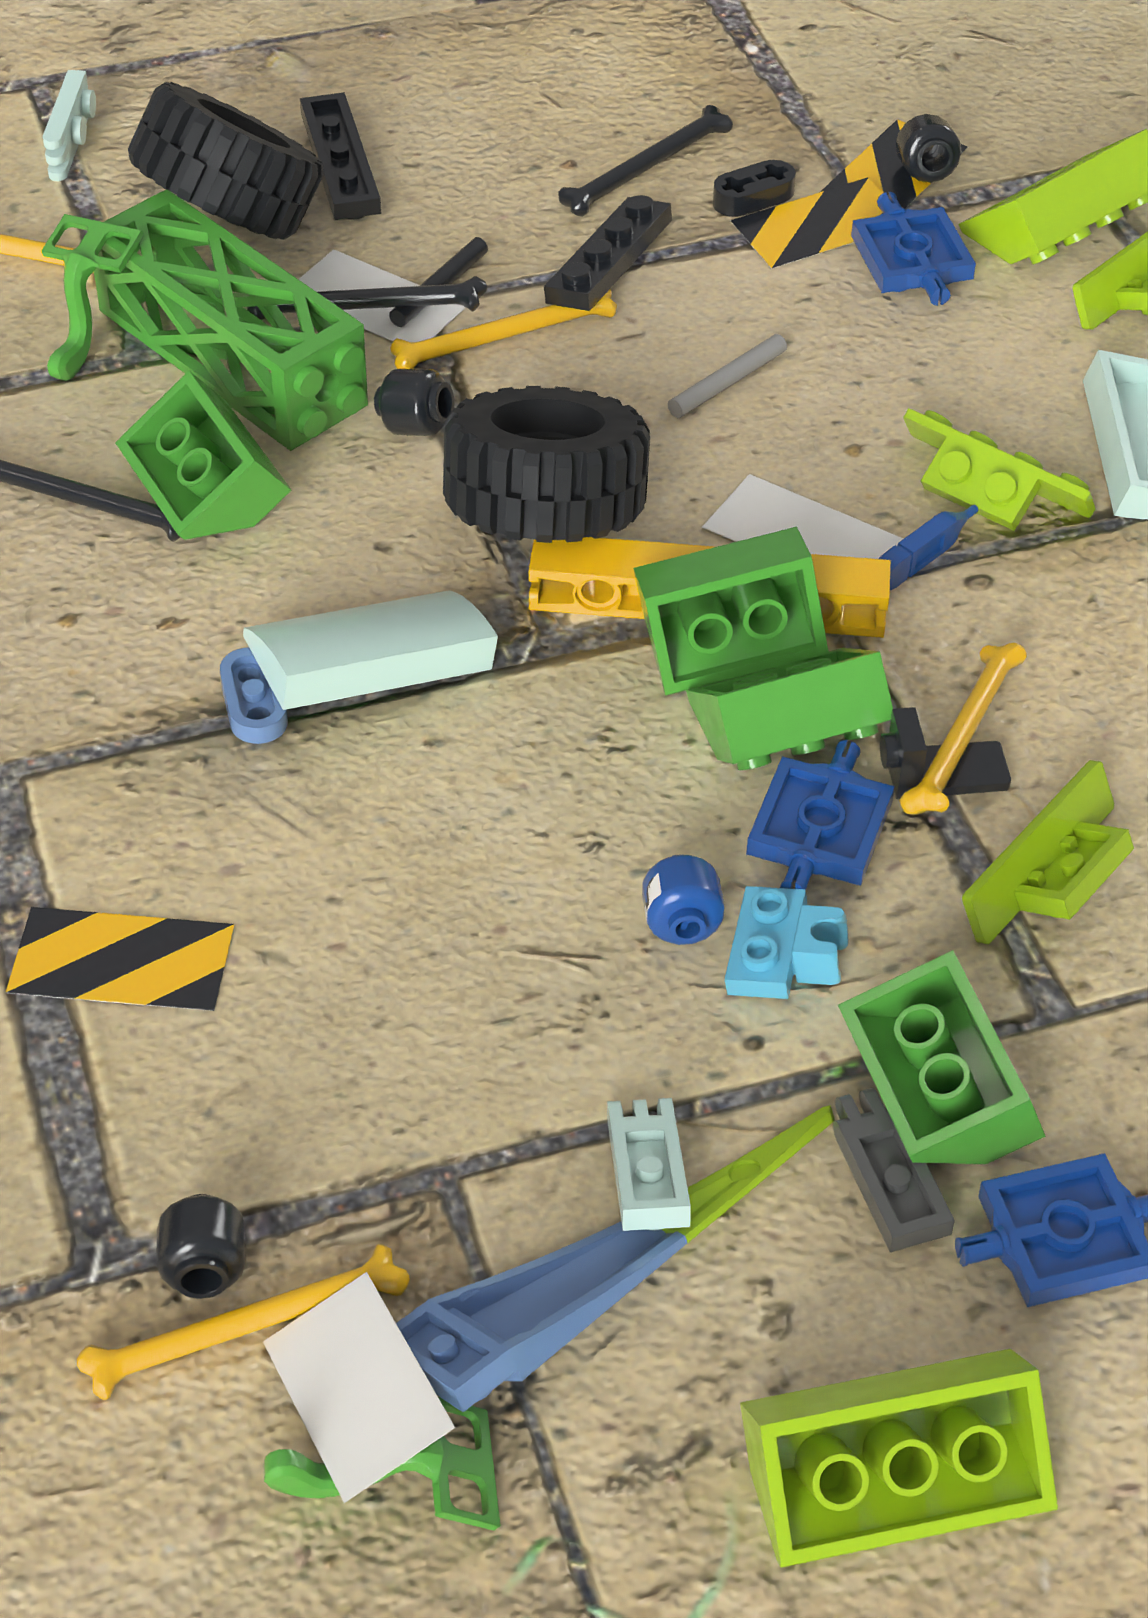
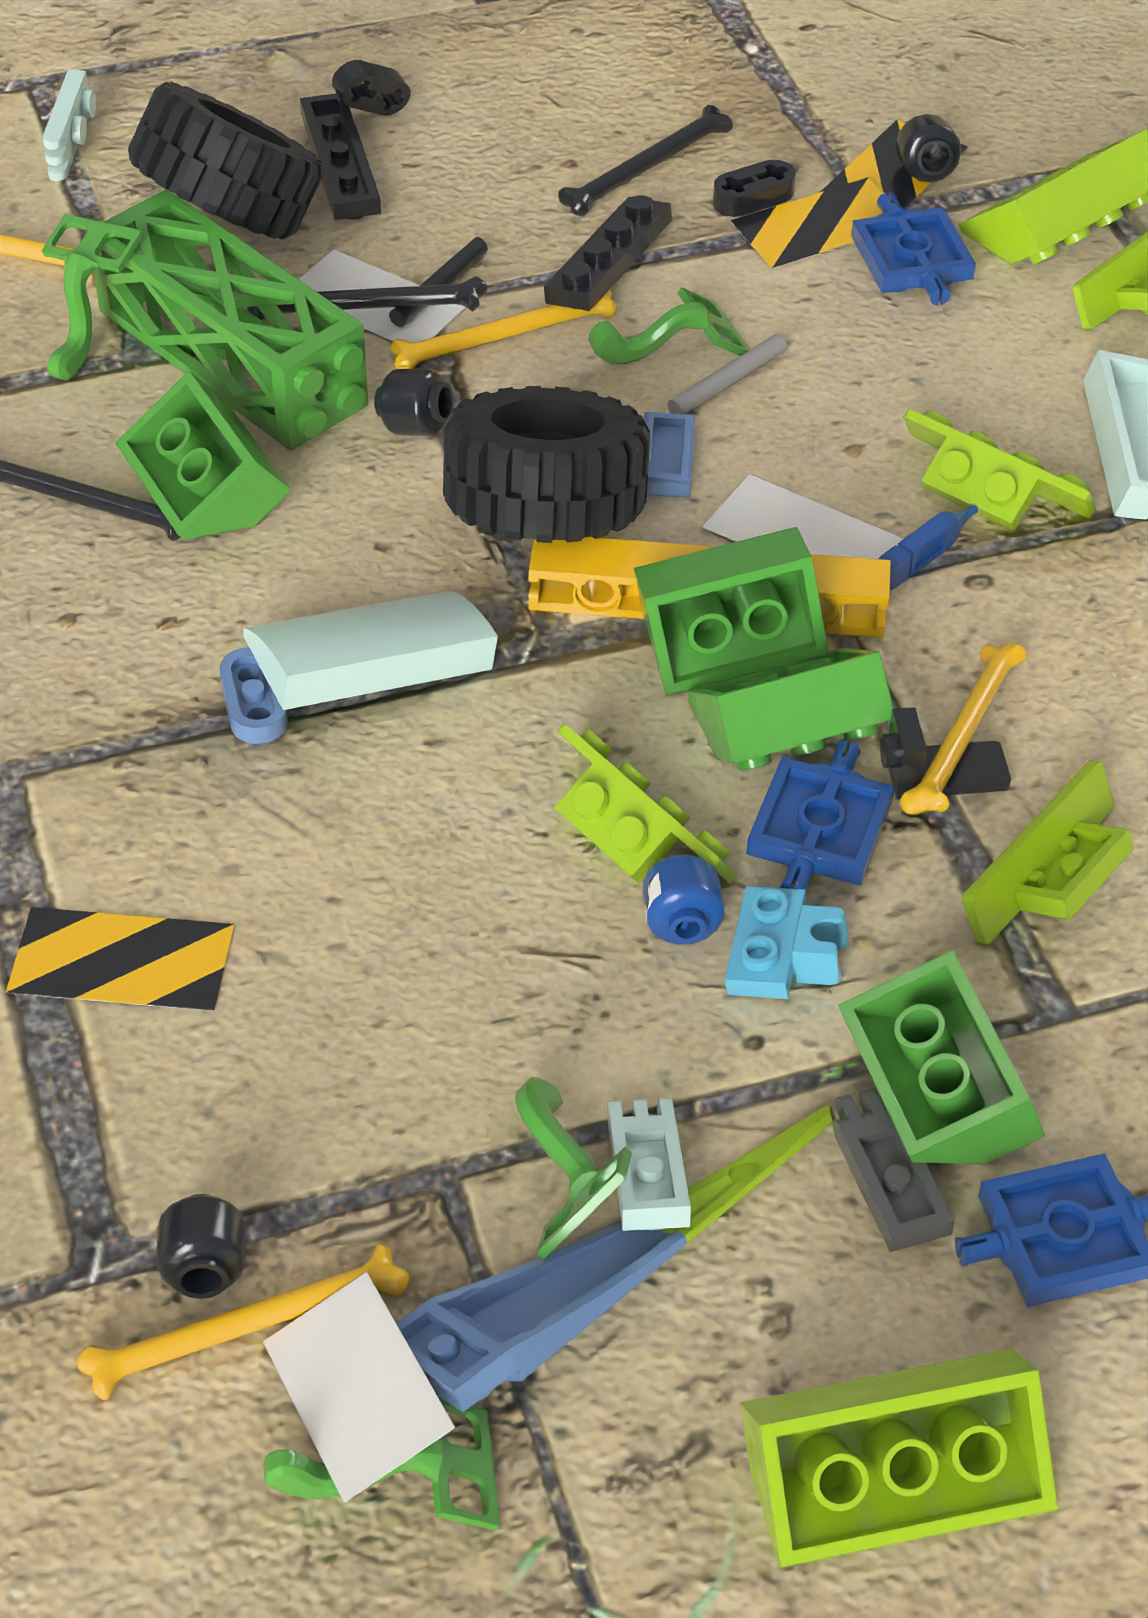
(371, 87): none -> black beam
(589, 1187): none -> bright green piece
(617, 349): none -> bright green piece
(623, 819): none -> lime bracket
(670, 453): none -> medium blue tile

